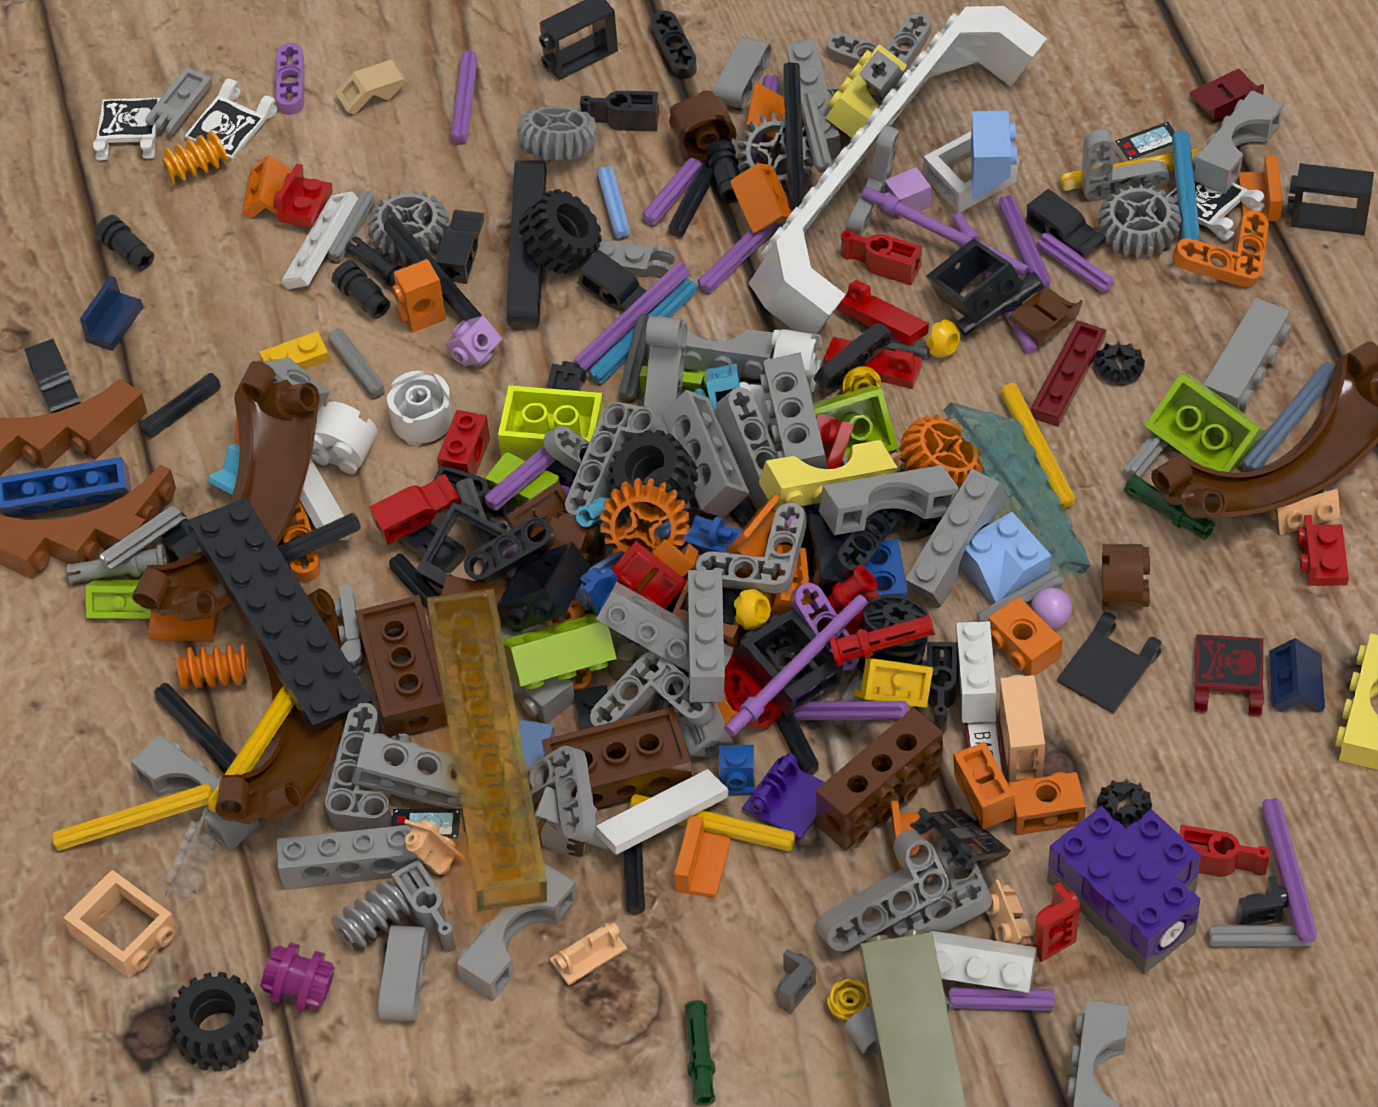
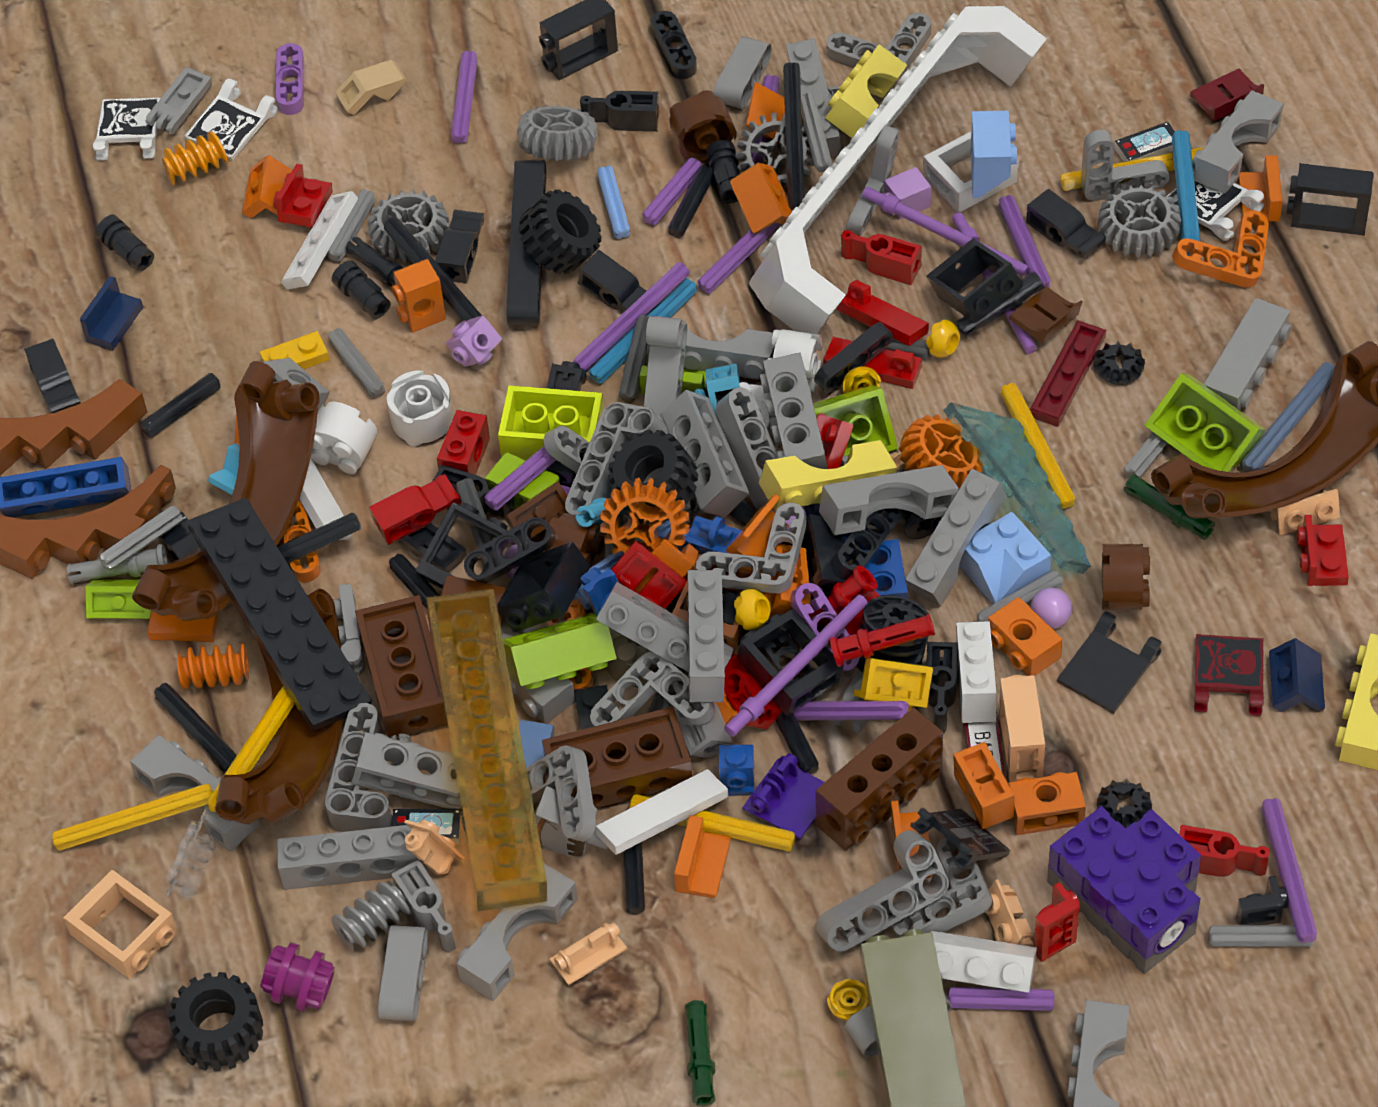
(639, 259): light grey hinge -> none
(797, 981): dark grey bracket -> none
(881, 74): light grey piece -> none
(1075, 262): medium lavender axle -> none

